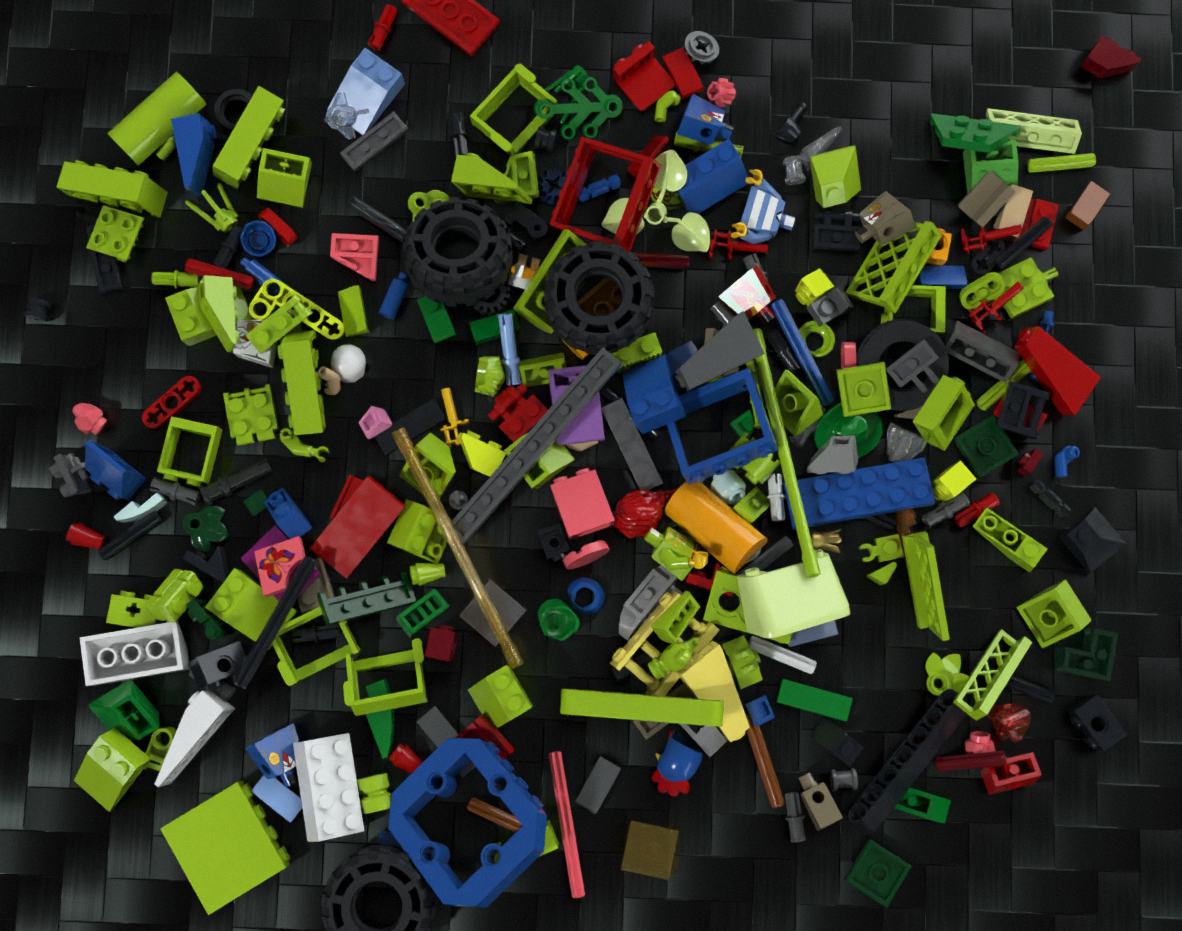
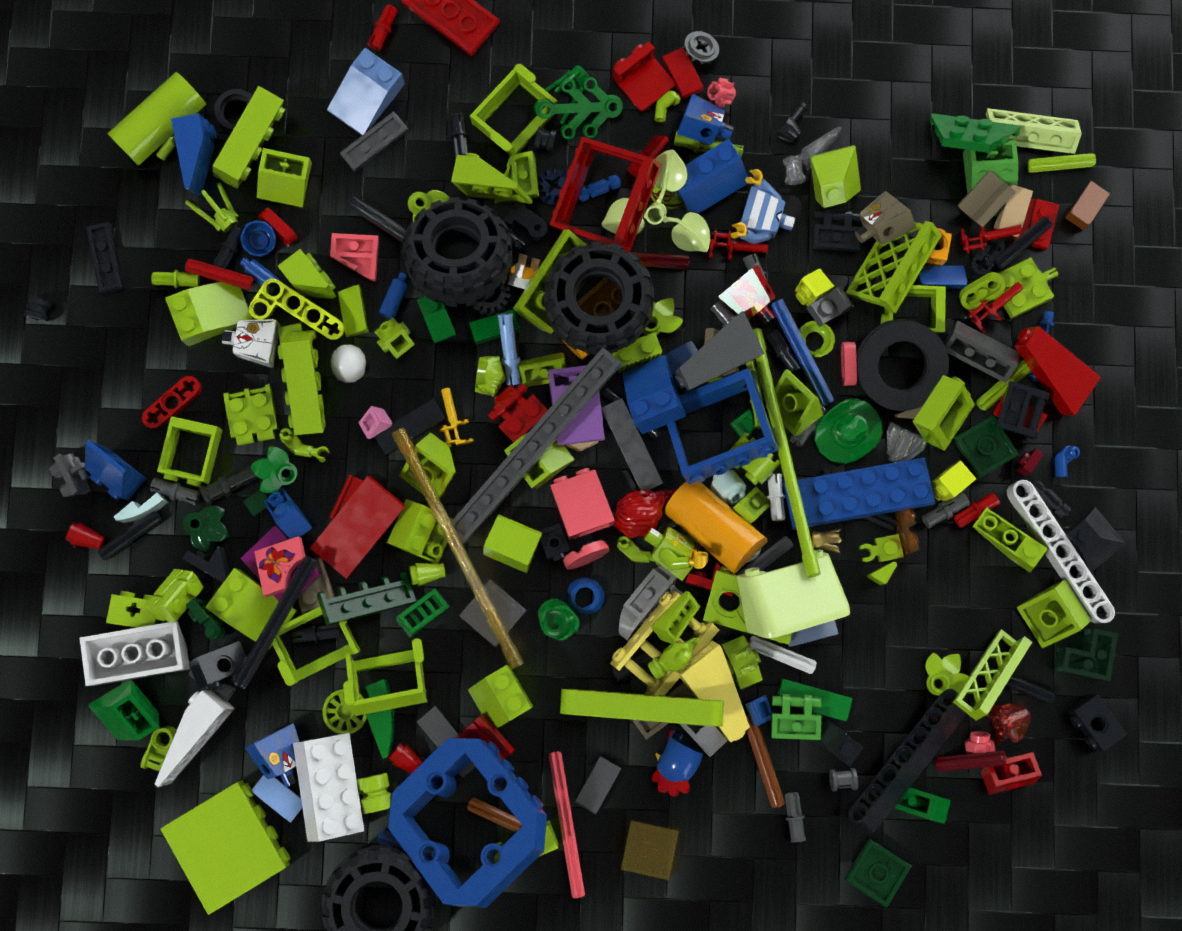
(89, 418): coral rock -> none
(111, 768): lime slope -> none
(112, 187): lime wedge -> none
(115, 233): lime hinge -> none
(217, 304): lime slope -> none
(270, 470): none -> green plate
(278, 324): lime plate -> none
(304, 276): none -> lime slope
(332, 378): tan arm -> none
(343, 116): clear brick -> none
(343, 713): none -> lime wheel
(394, 337): none -> lime brick
(442, 643): dark red brick -> none
(458, 500): dark grey axle -> none
(479, 455): neon yellow slope -> none
(512, 543): none -> lime slope
(633, 552): none -> lime arm
(663, 318): none -> lime plate
(792, 725): none -> bright green plate
(821, 813): dark tan torso -> none
(836, 455): light grey slope -> none
(863, 389): lime tile -> none
(912, 363): dark grey hinge -> none
(925, 584): lime fence -> none
(1070, 557): none -> white beam
(1109, 59): dark red slope -> none

